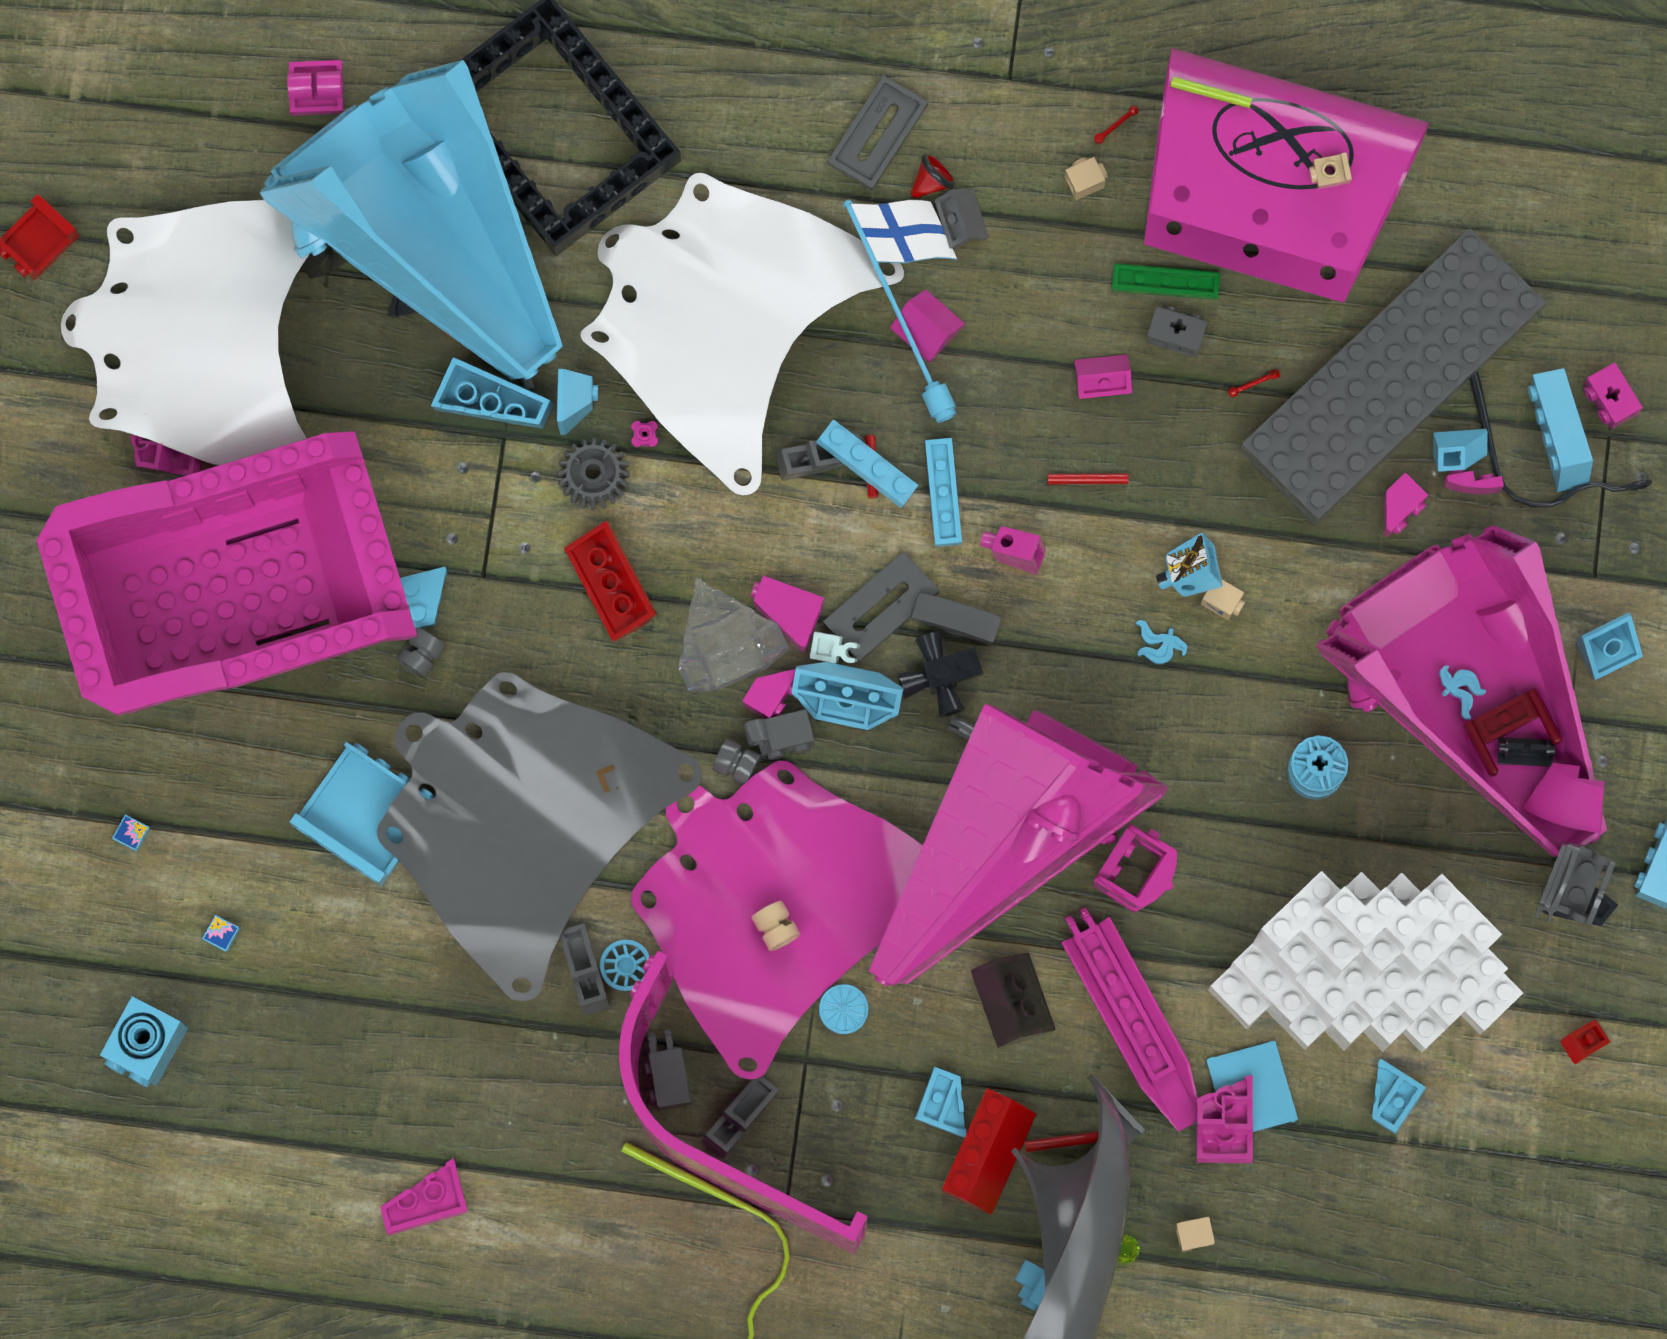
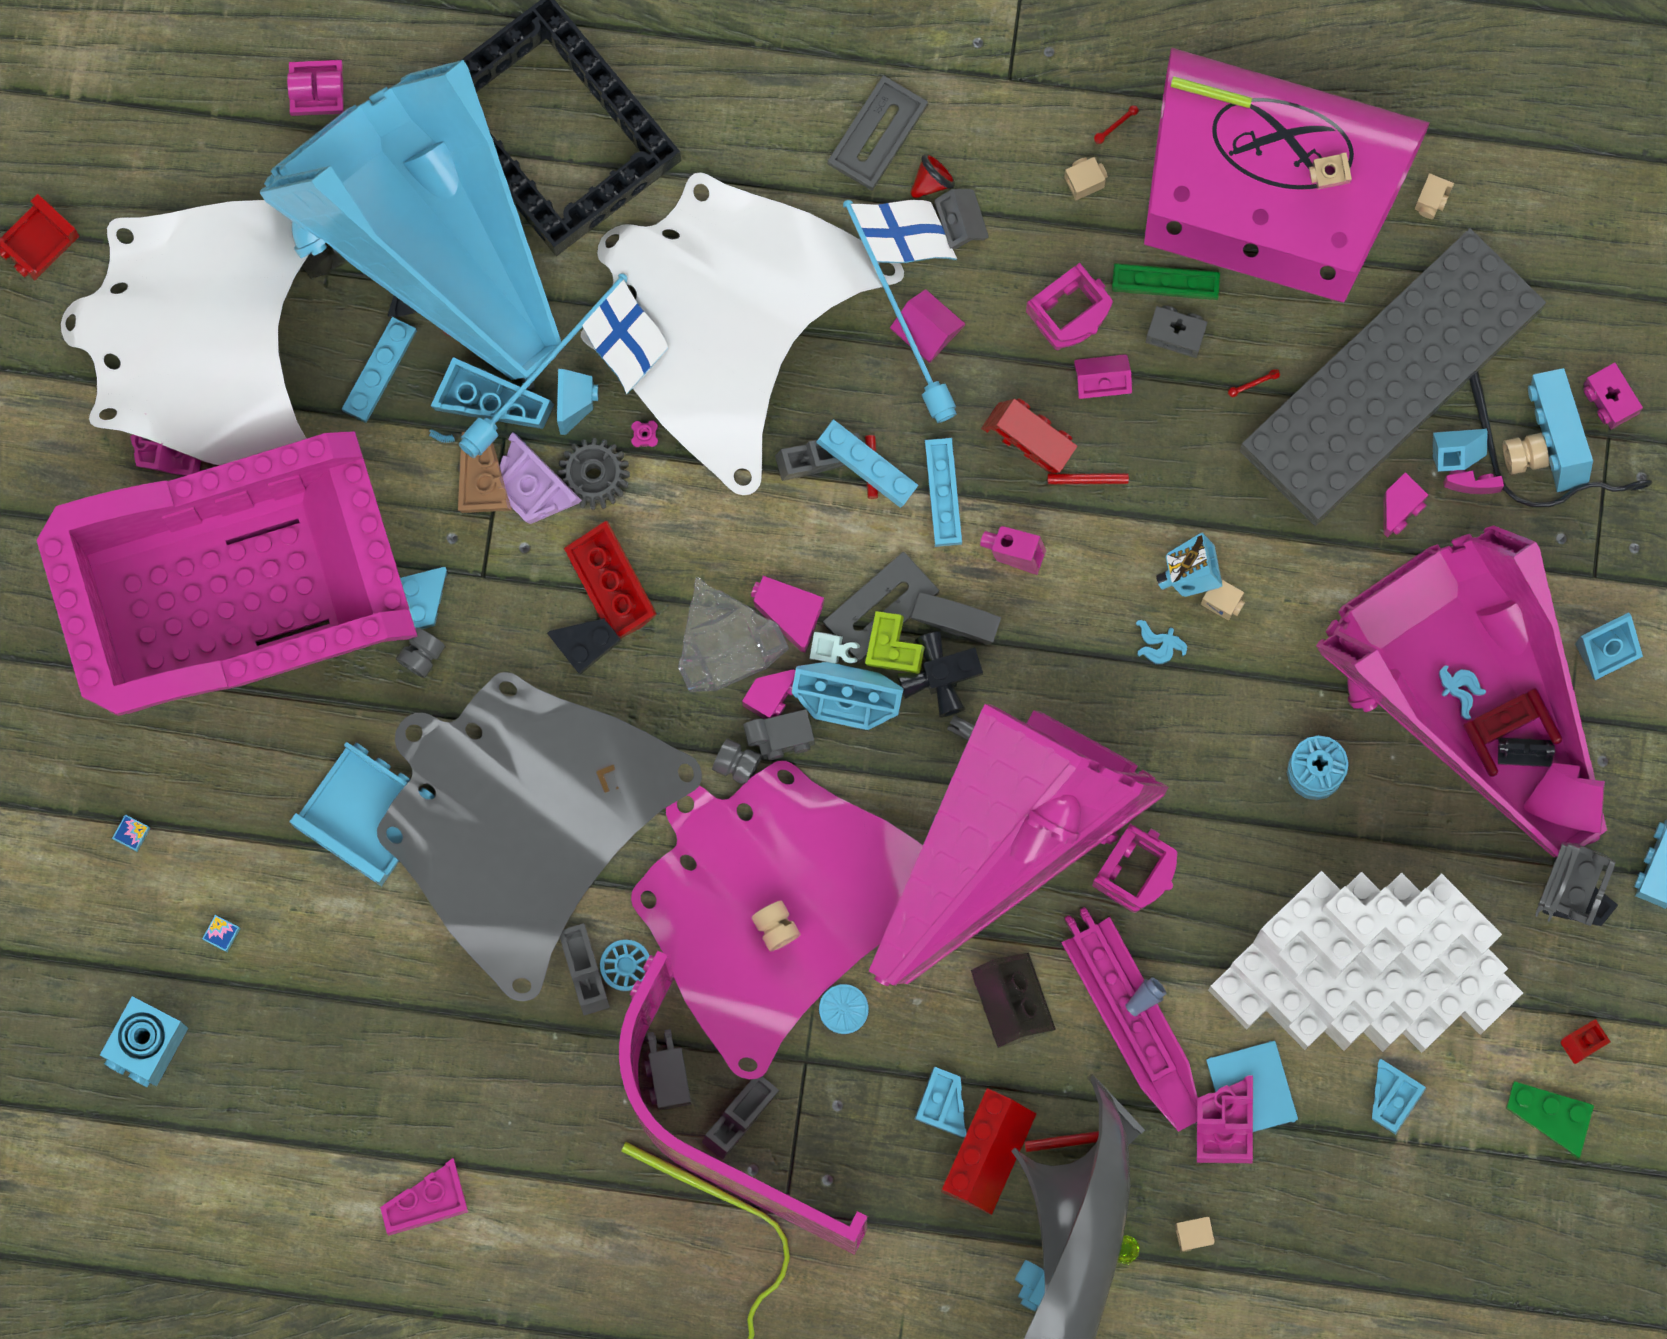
(379, 369): none -> medium azure plate
(442, 437): none -> medium azure leg
(481, 483): none -> medium nougat wing
(532, 485): none -> lavender wing
(585, 642): none -> black wing
(618, 333): none -> flag
(887, 651): none -> lime plate
(1031, 434): none -> wedge
(1084, 324): none -> dark pink animal
(1146, 996): none -> sand blue cone
(1433, 196): none -> tan brick
(1526, 453): none -> tan wheel
(1552, 1114): none -> green wing

